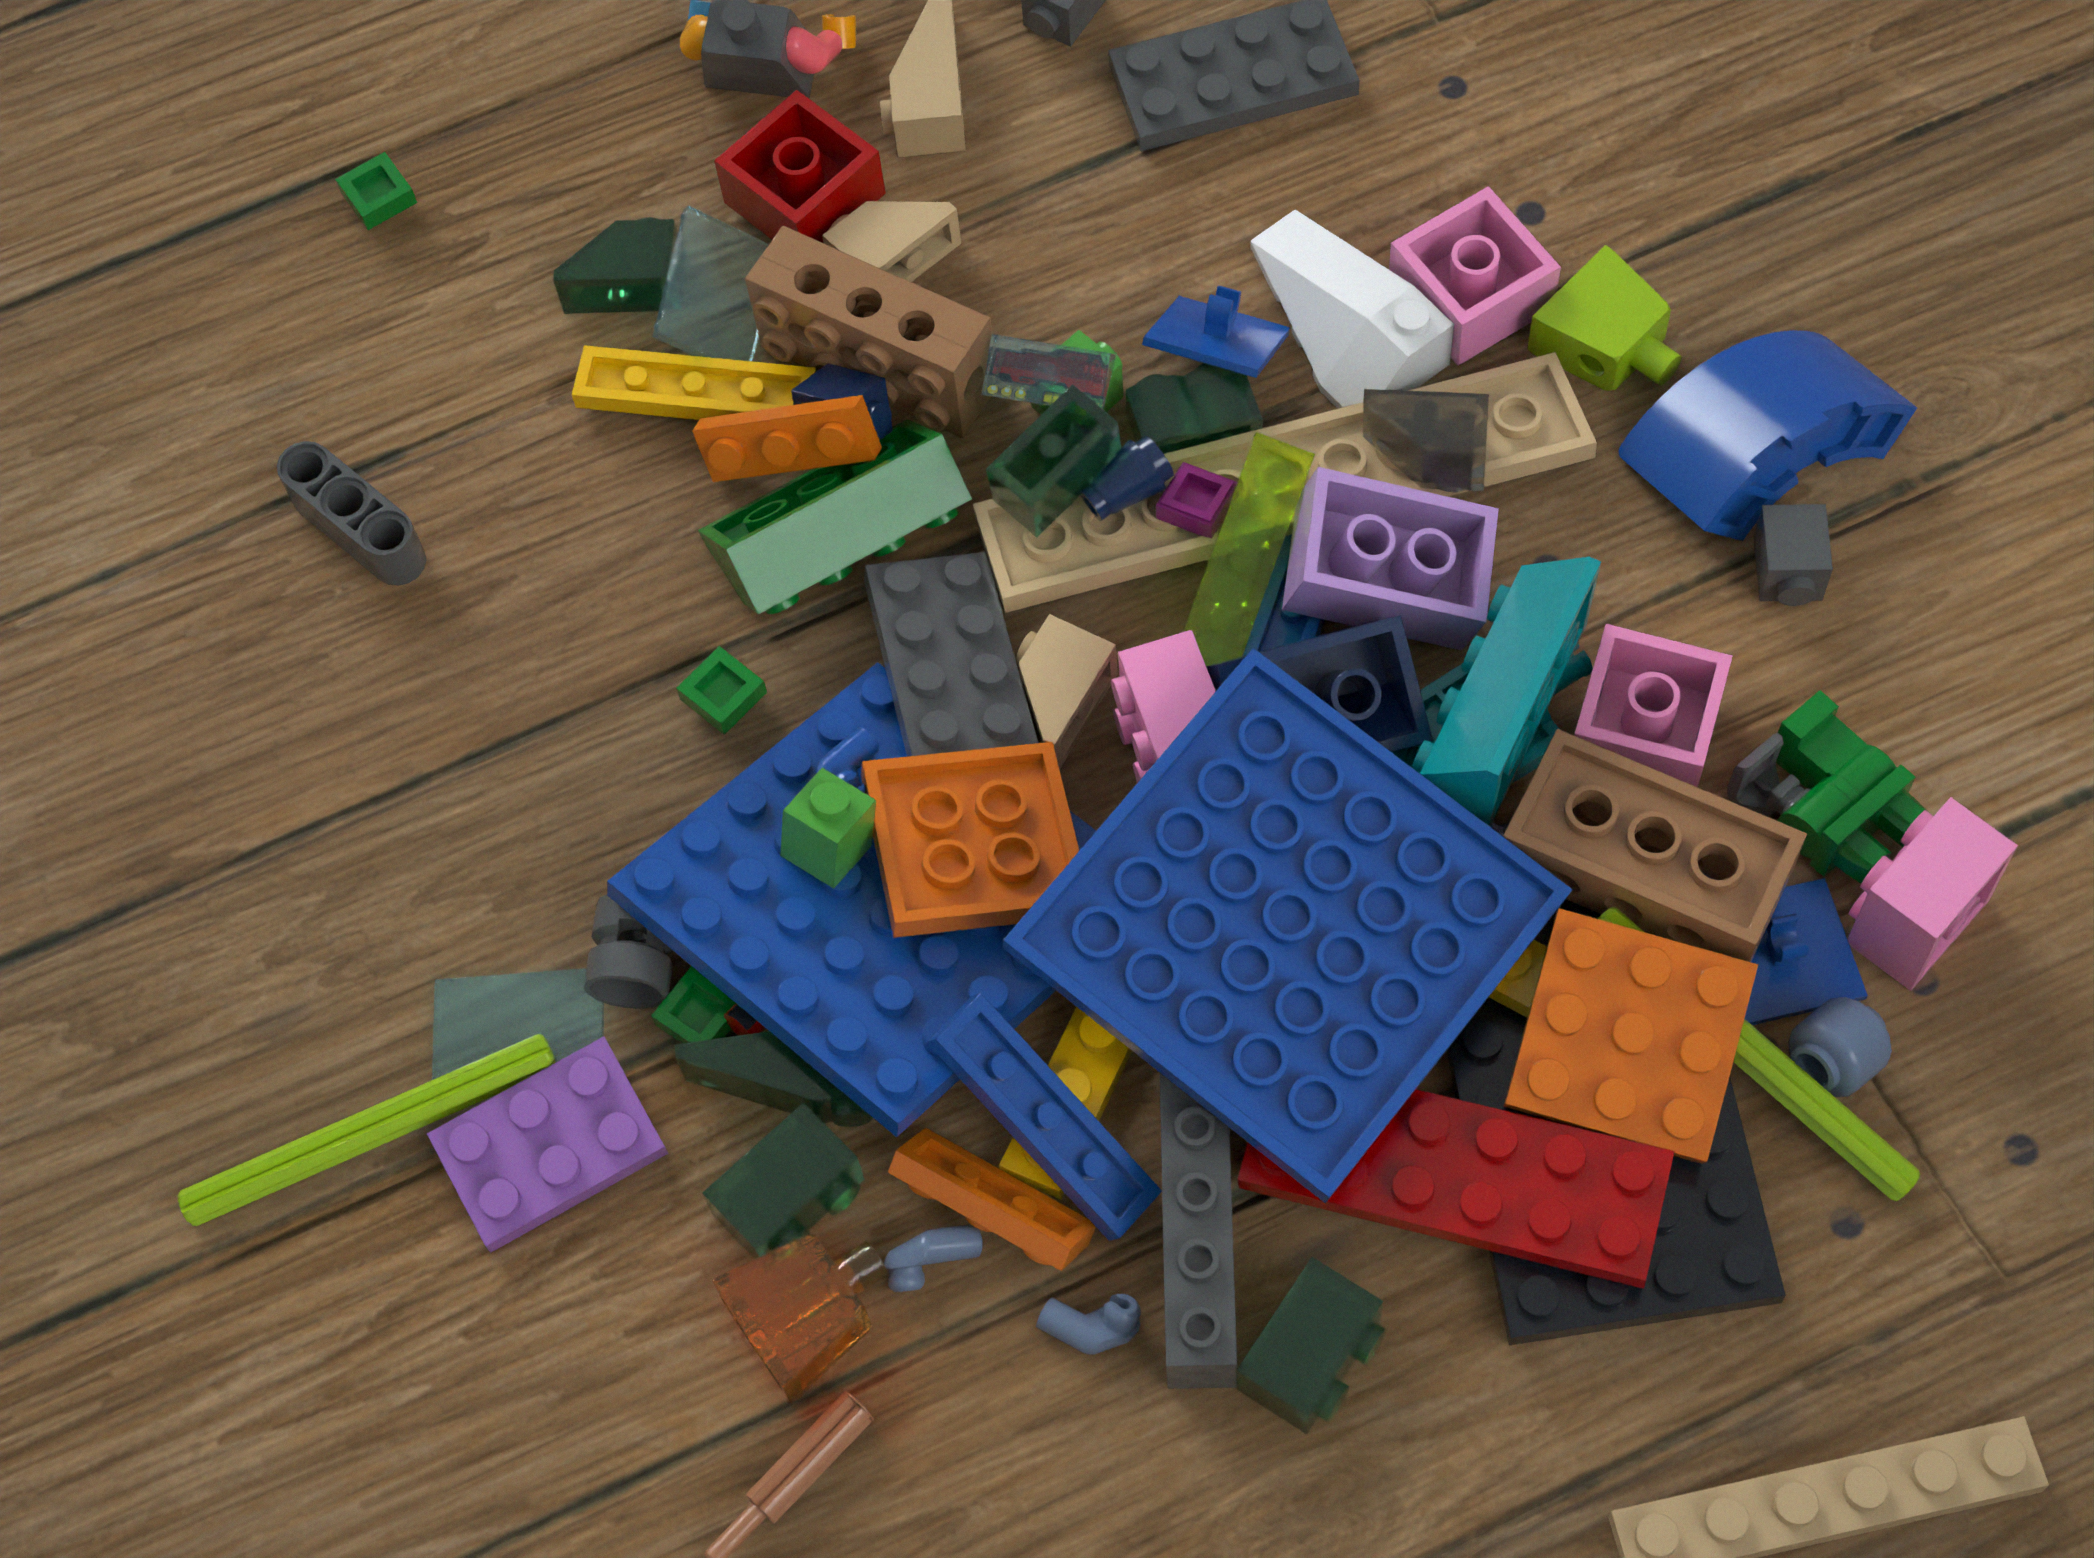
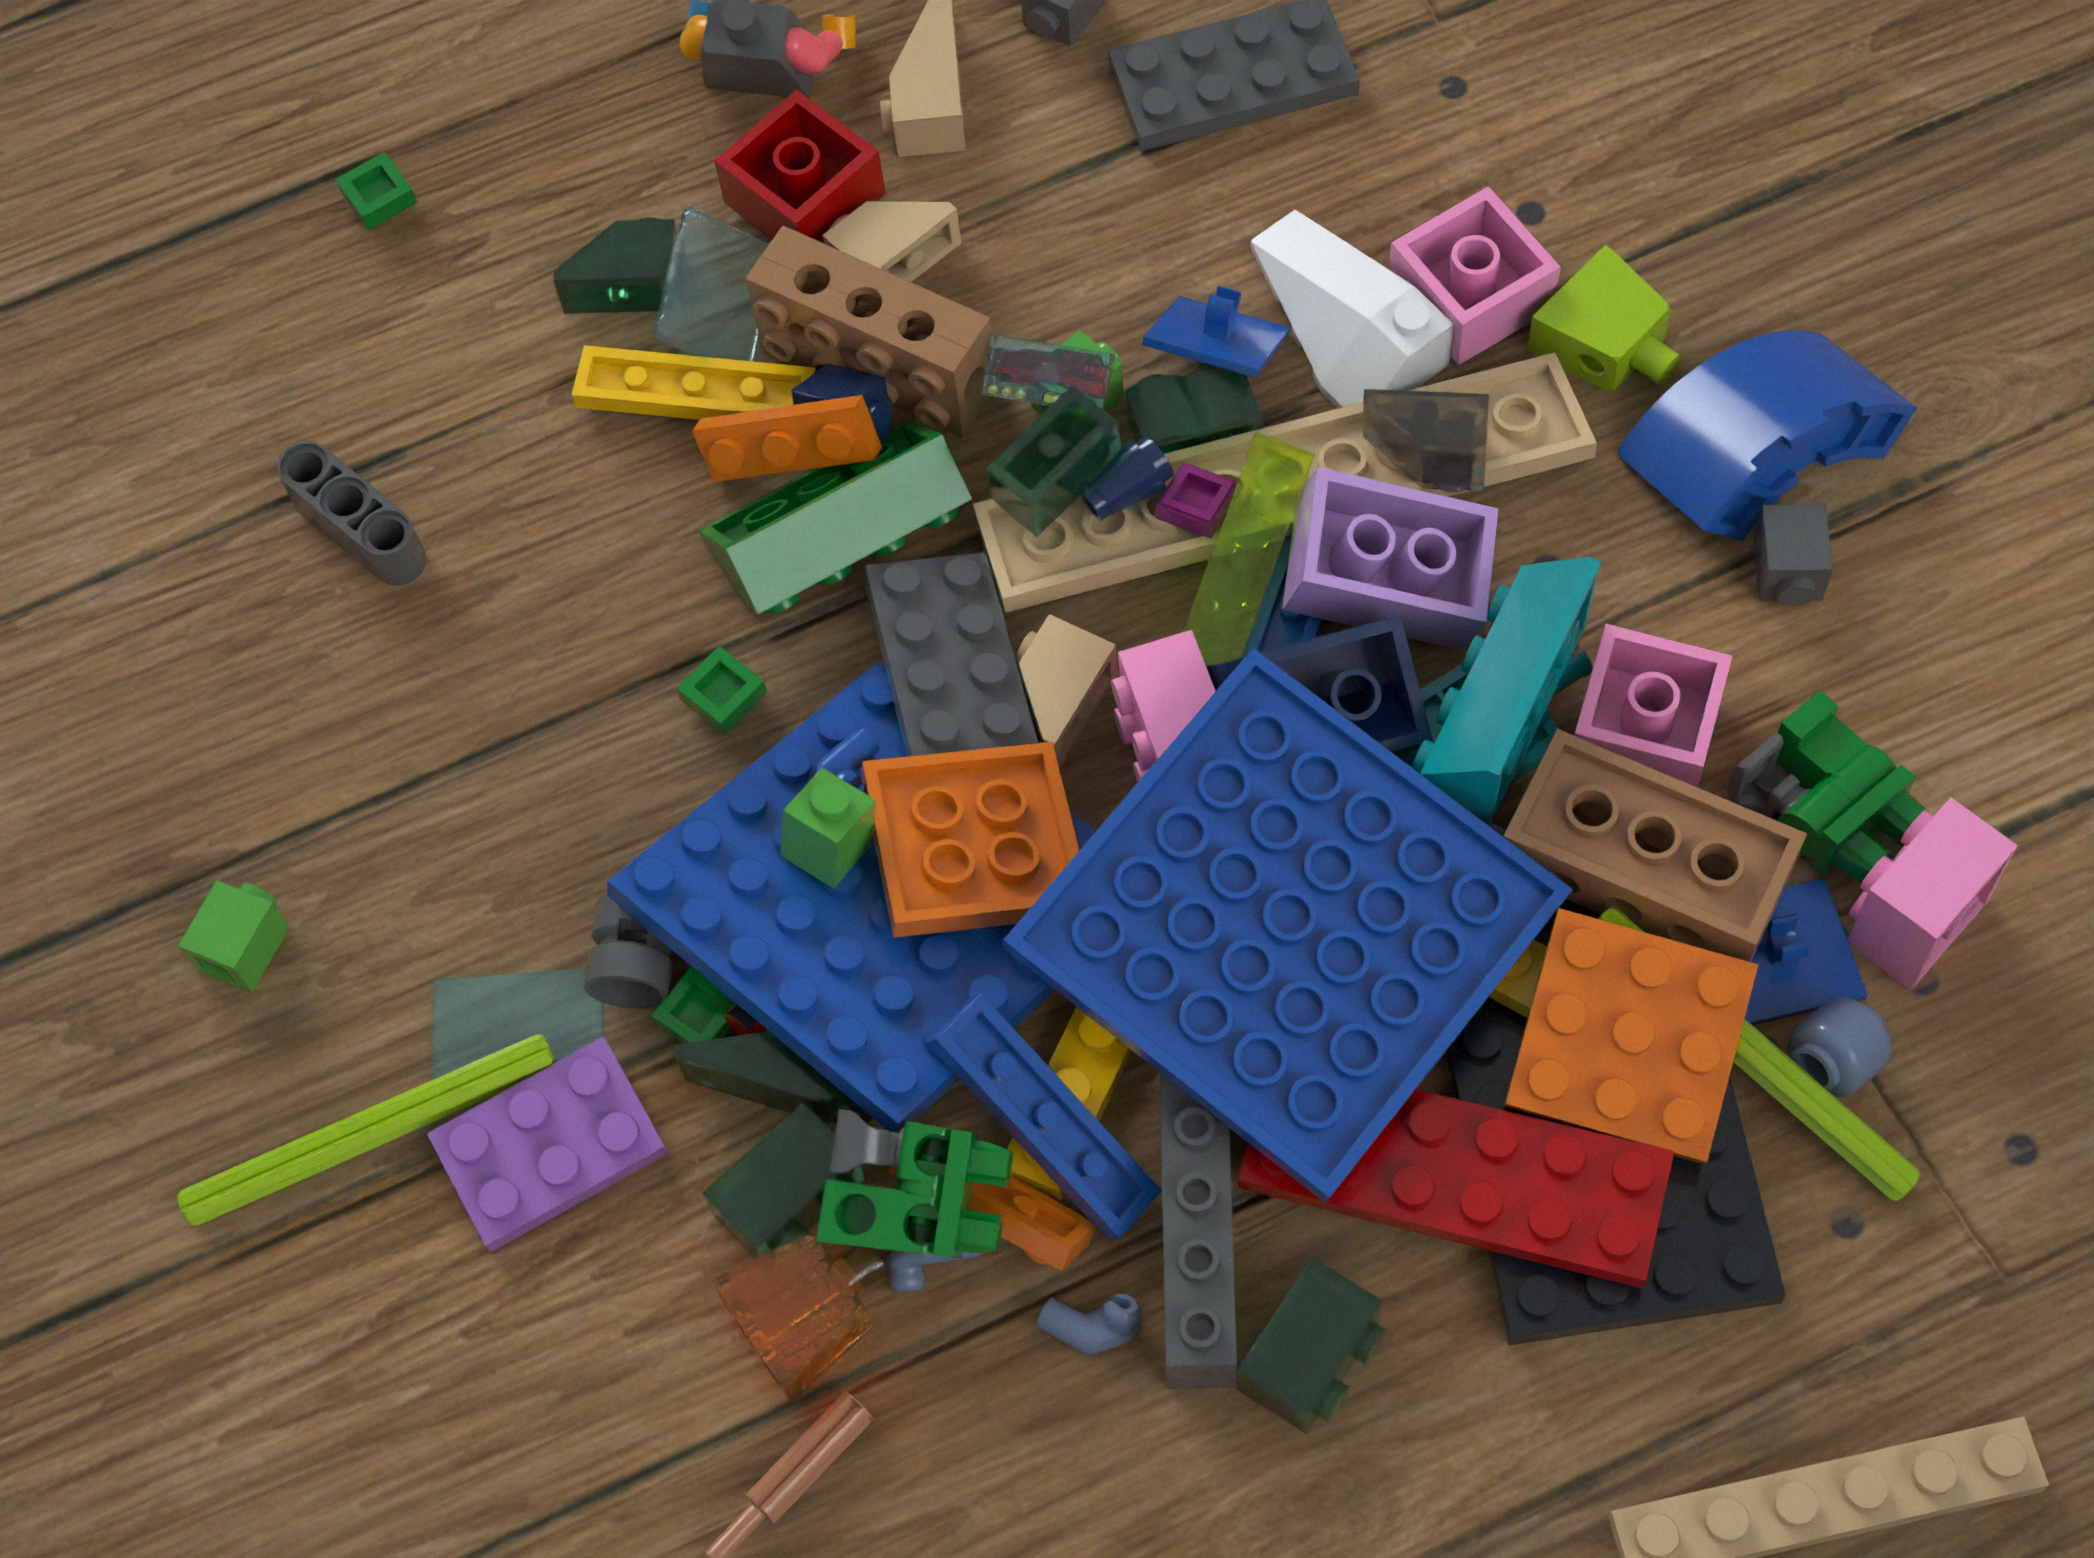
(235, 934): none -> bright green brick
(931, 1195): none -> green hips

